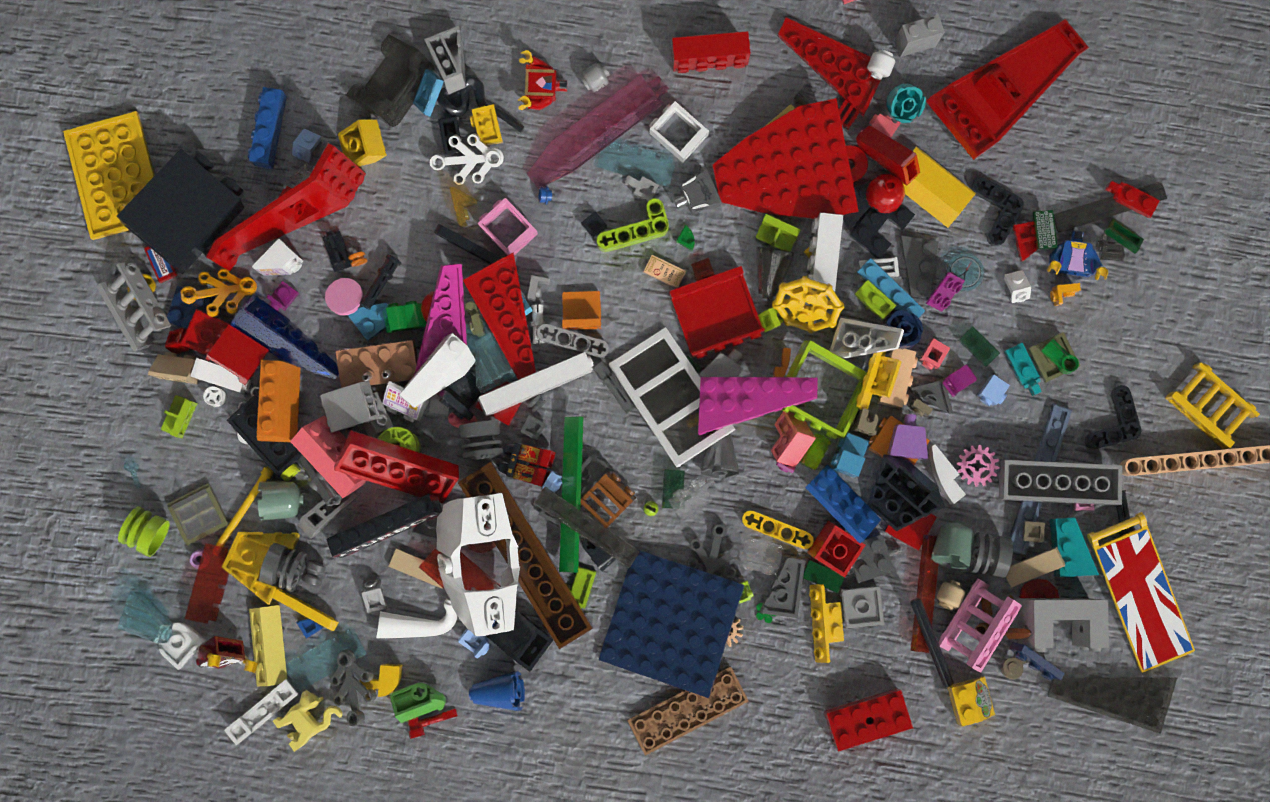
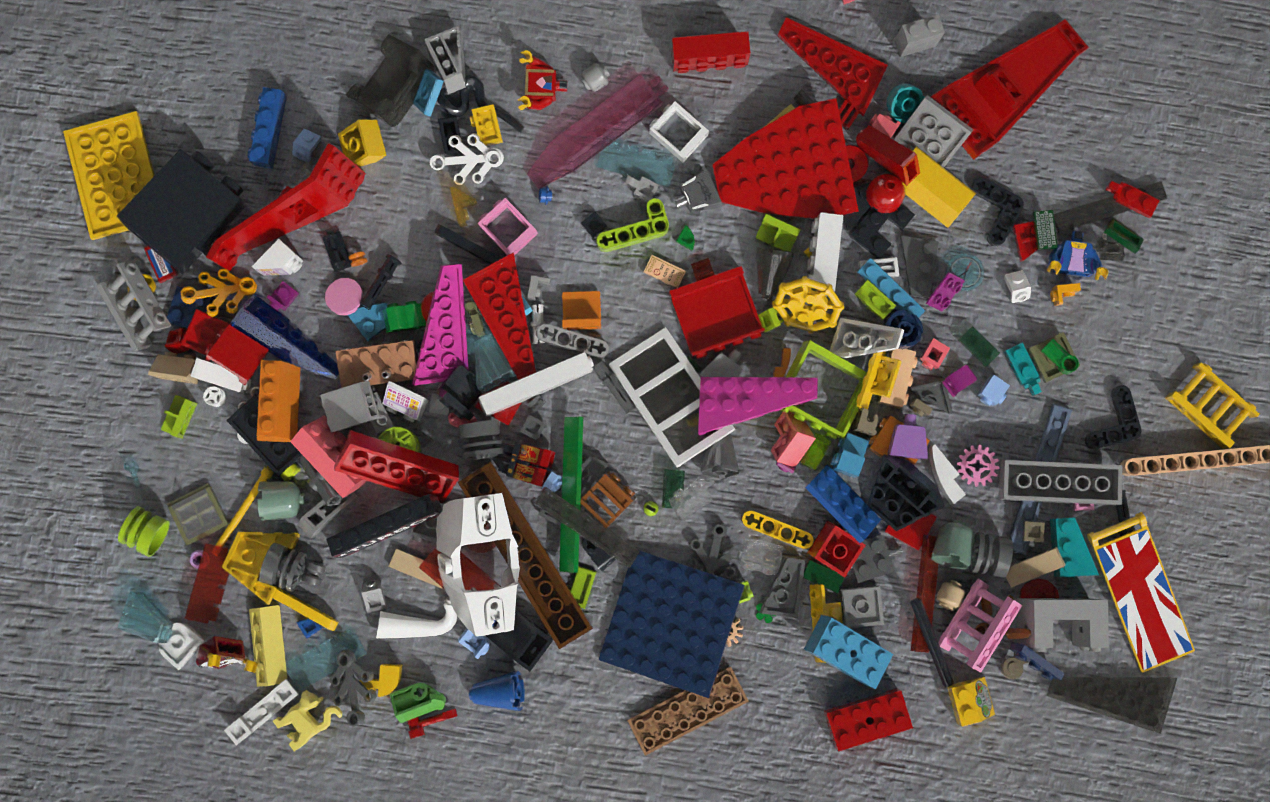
(443, 367): white wedge -> none
(848, 651): none -> dark azure brick
(881, 64): white head -> none
(934, 131): none -> light grey plate

